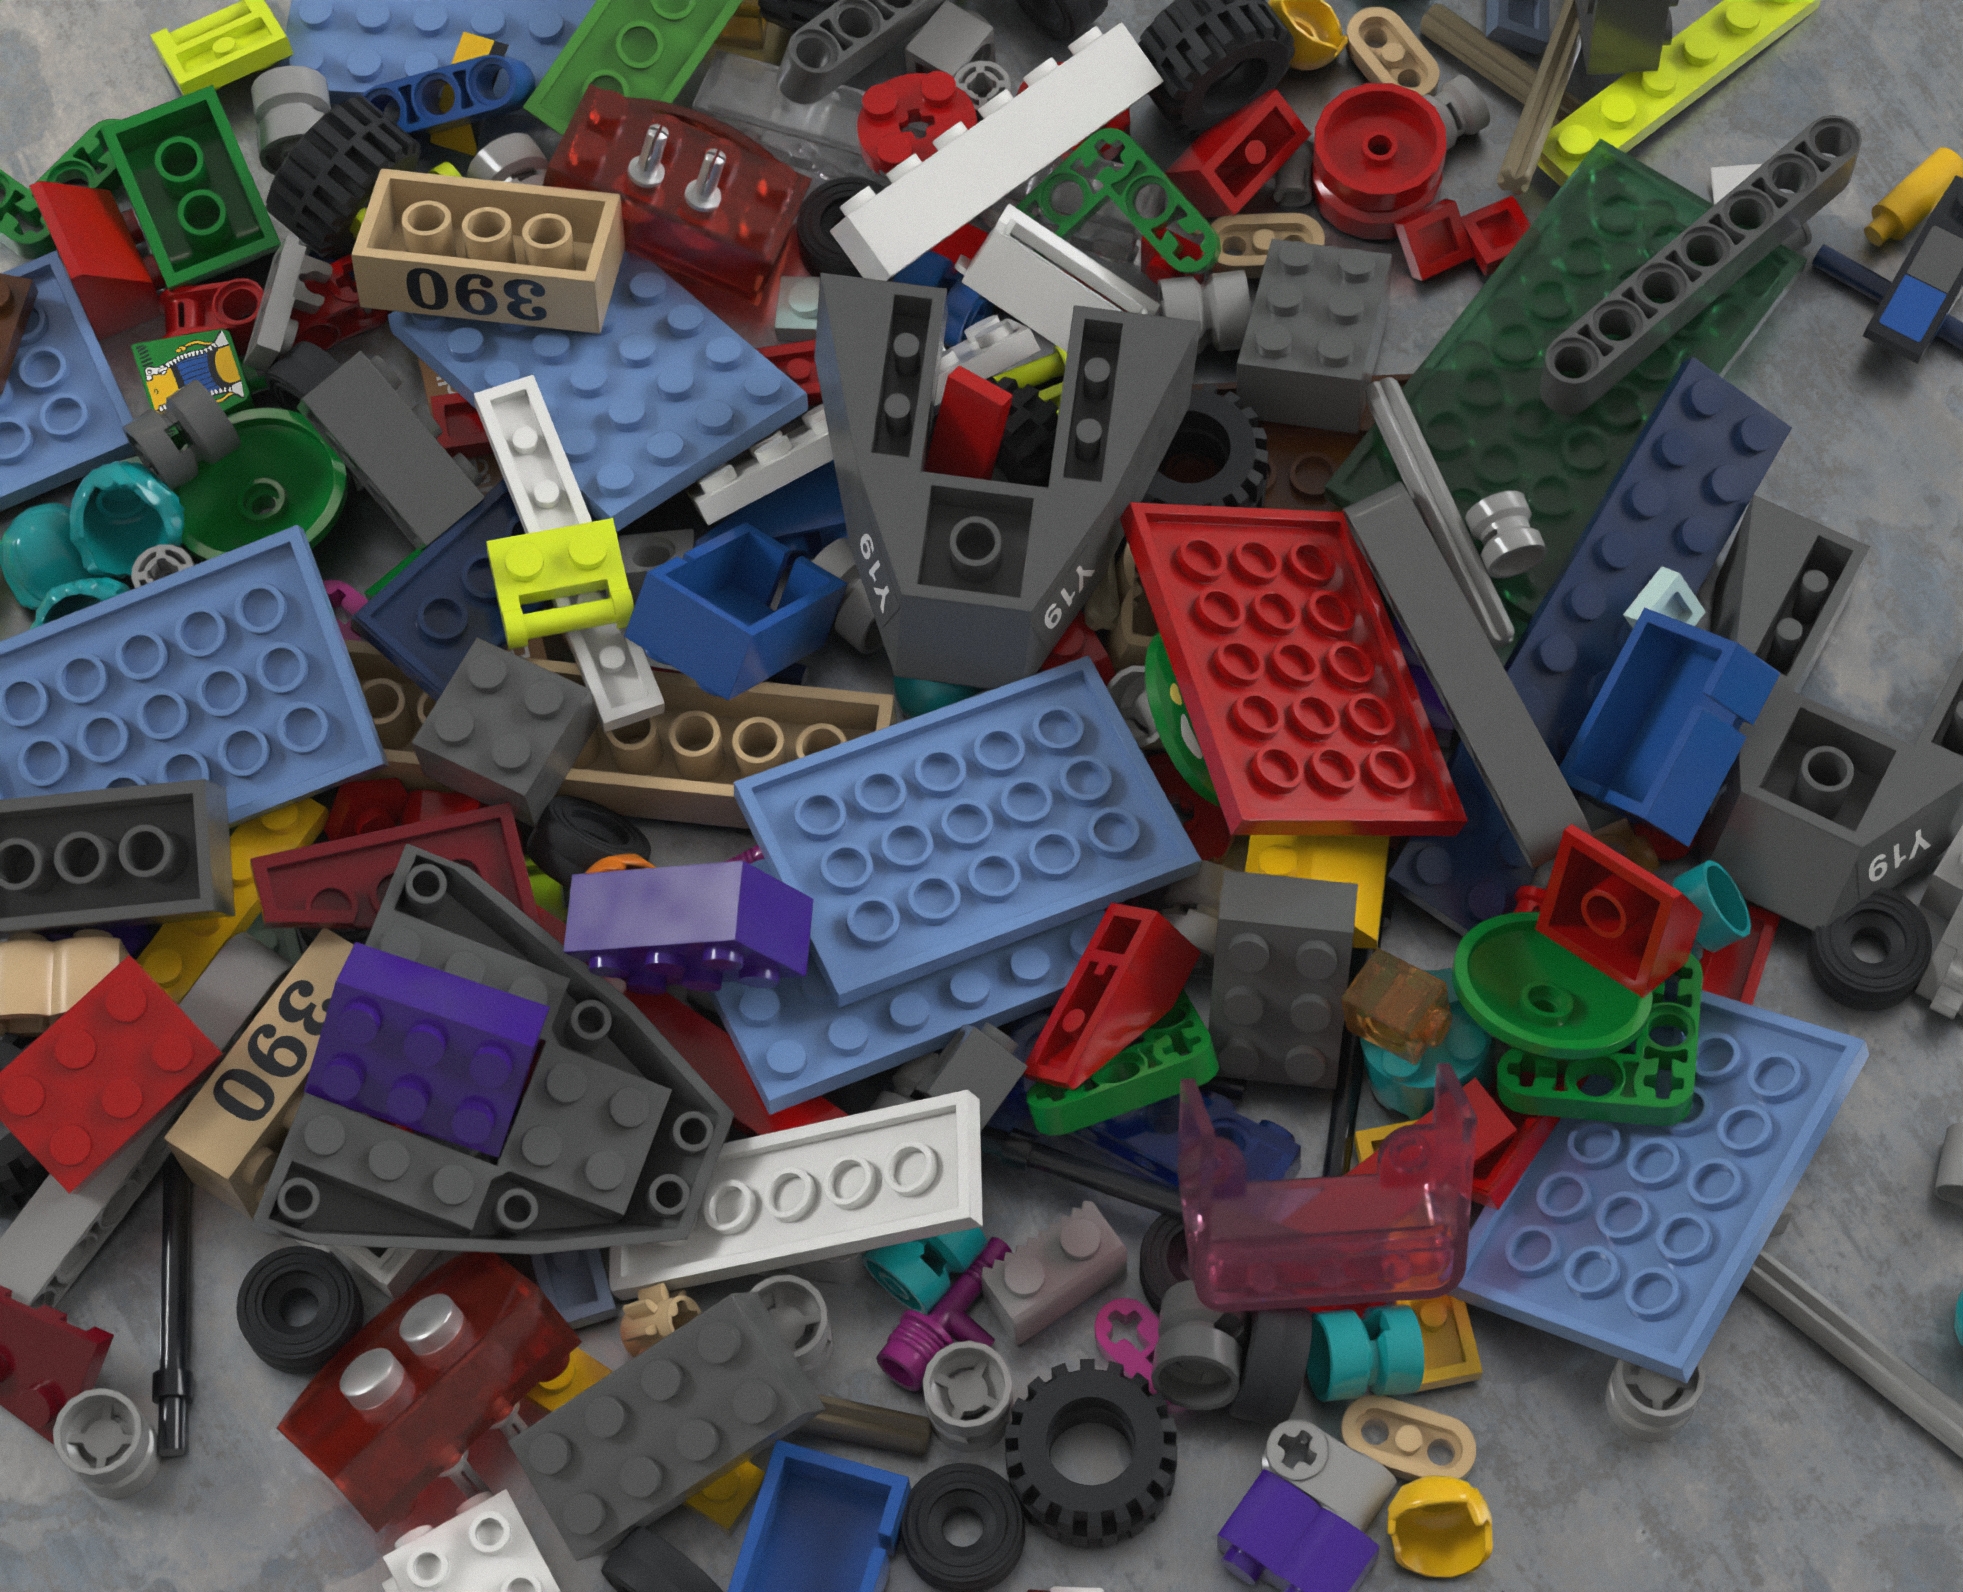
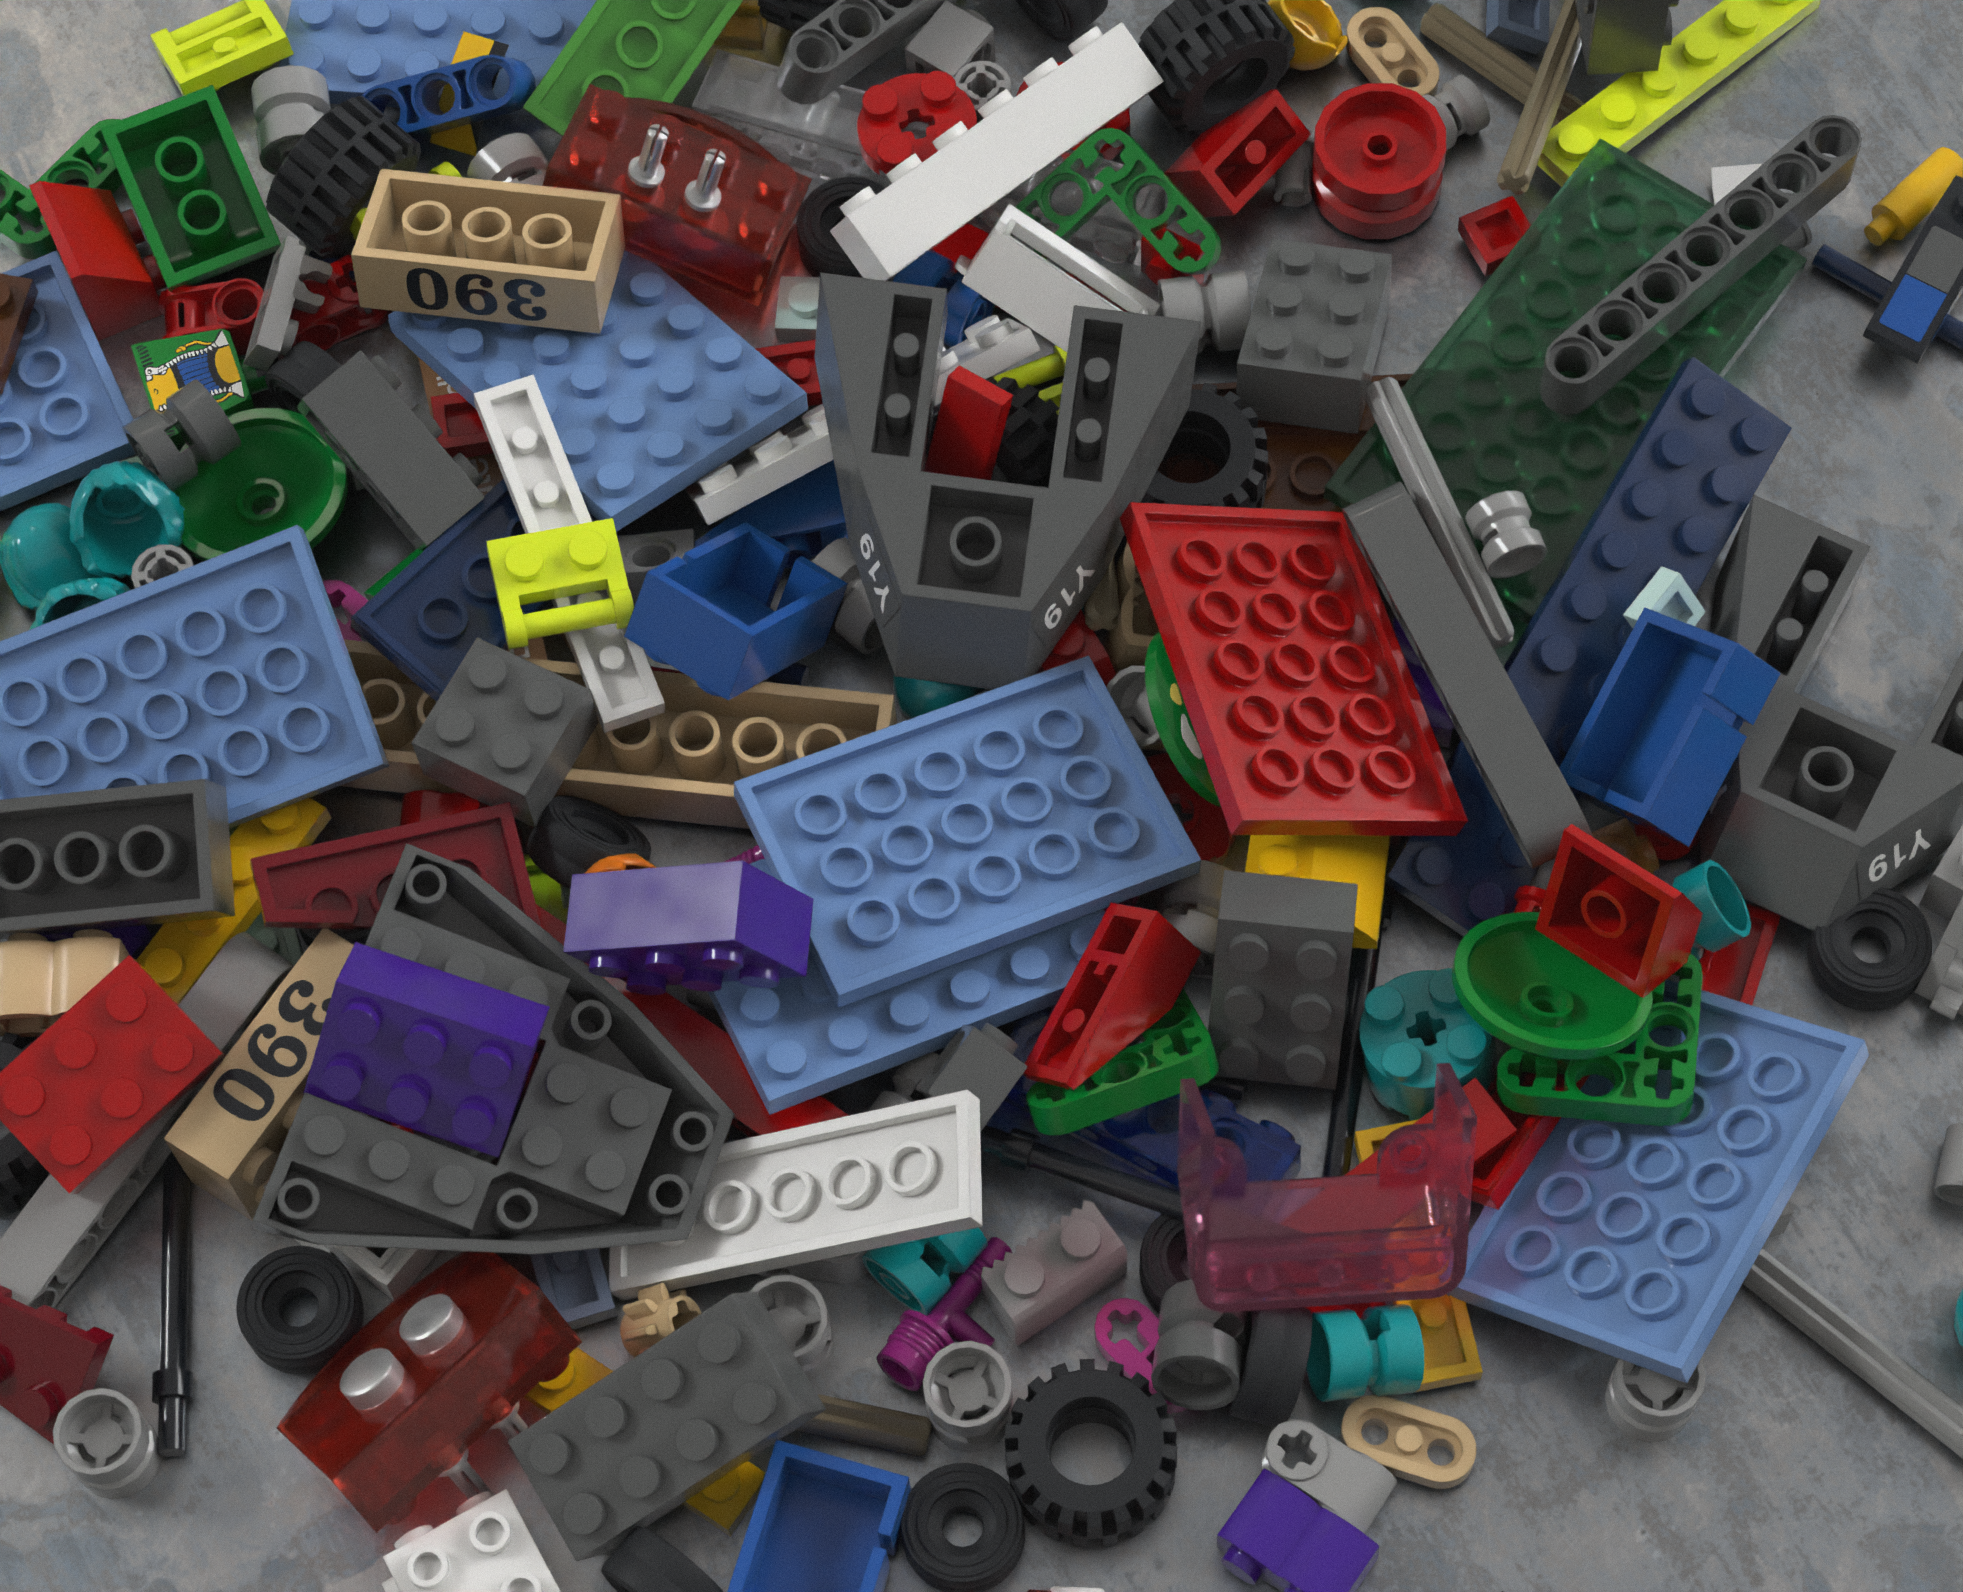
(365, 807): red plate -> none
(1253, 237): tan plate -> none
(1397, 1007): clear orange brick -> none
(1434, 239): red plate -> none
(1440, 1527): yellow hair -> none

